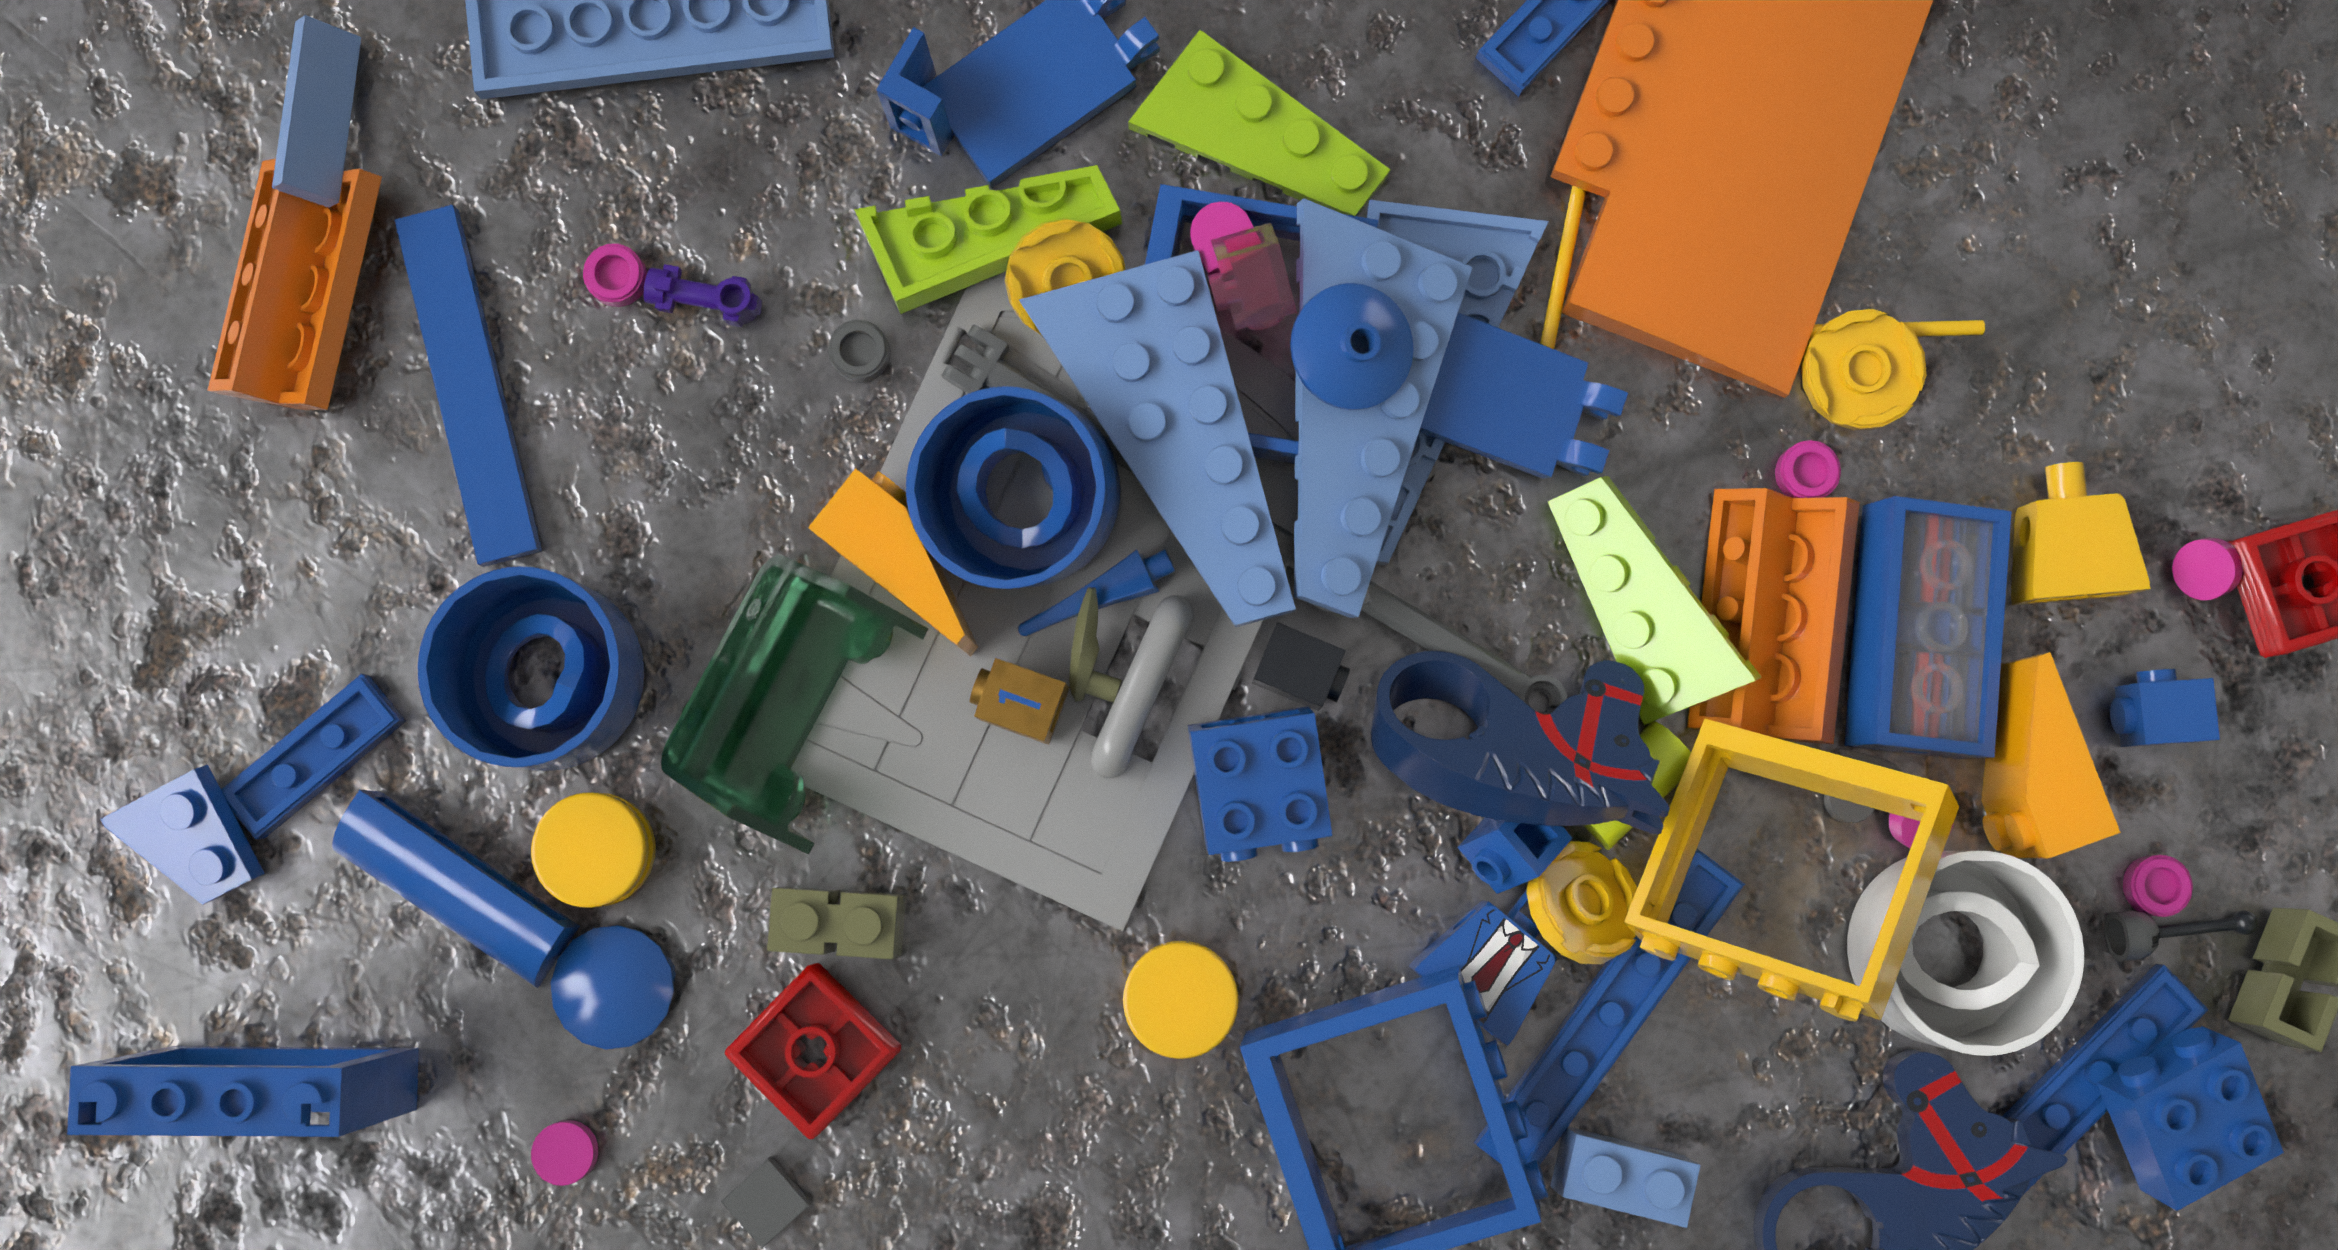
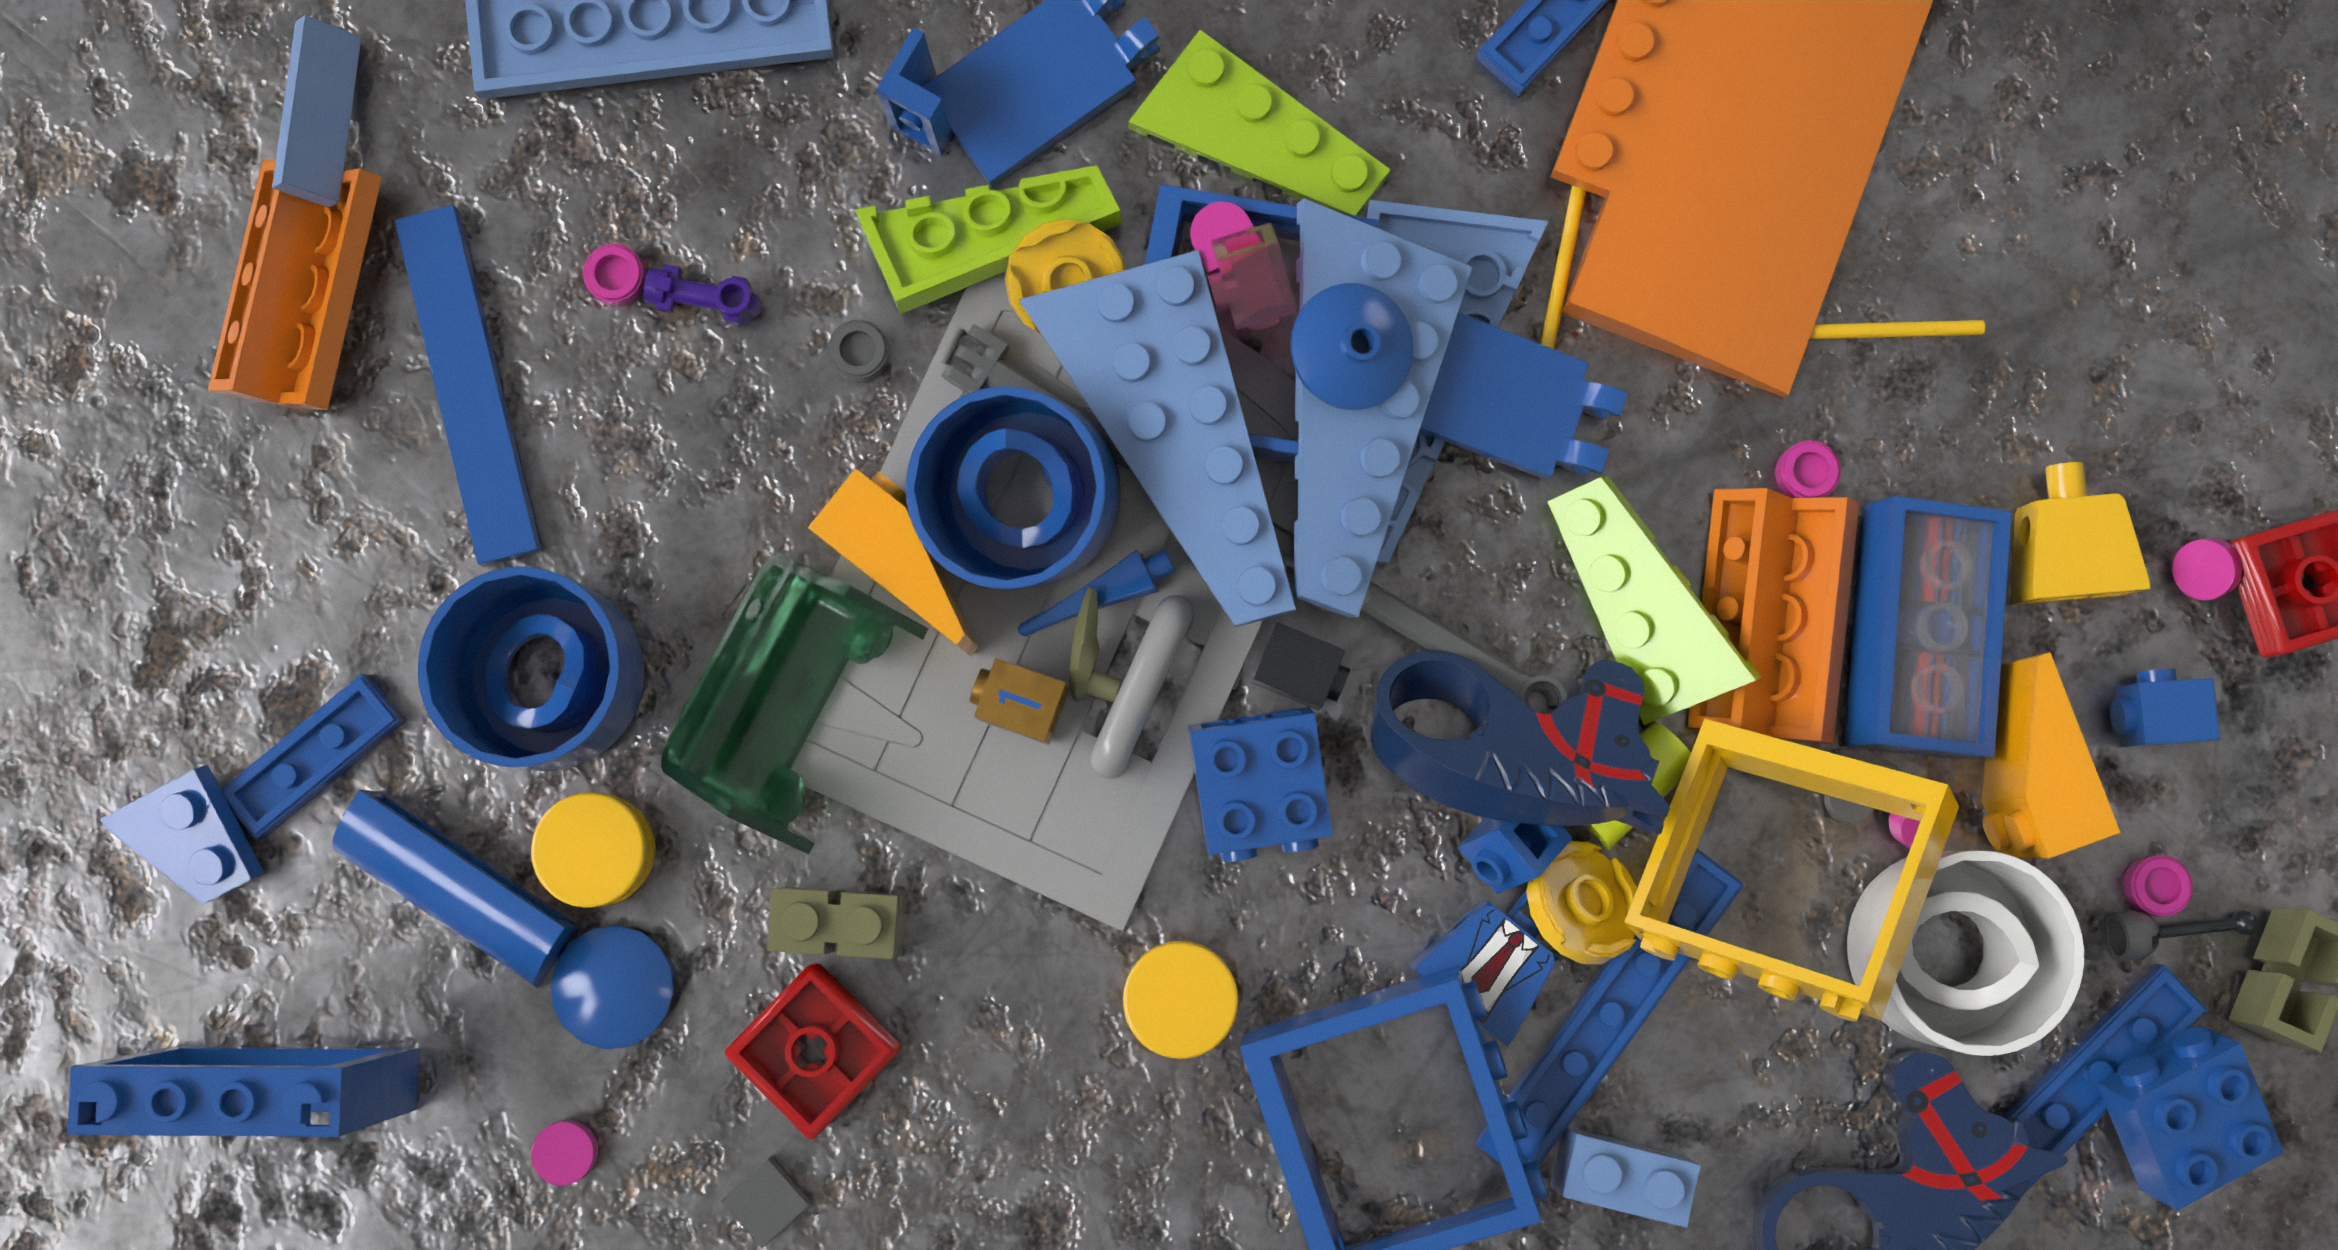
(1863, 370): yellow tile -> none

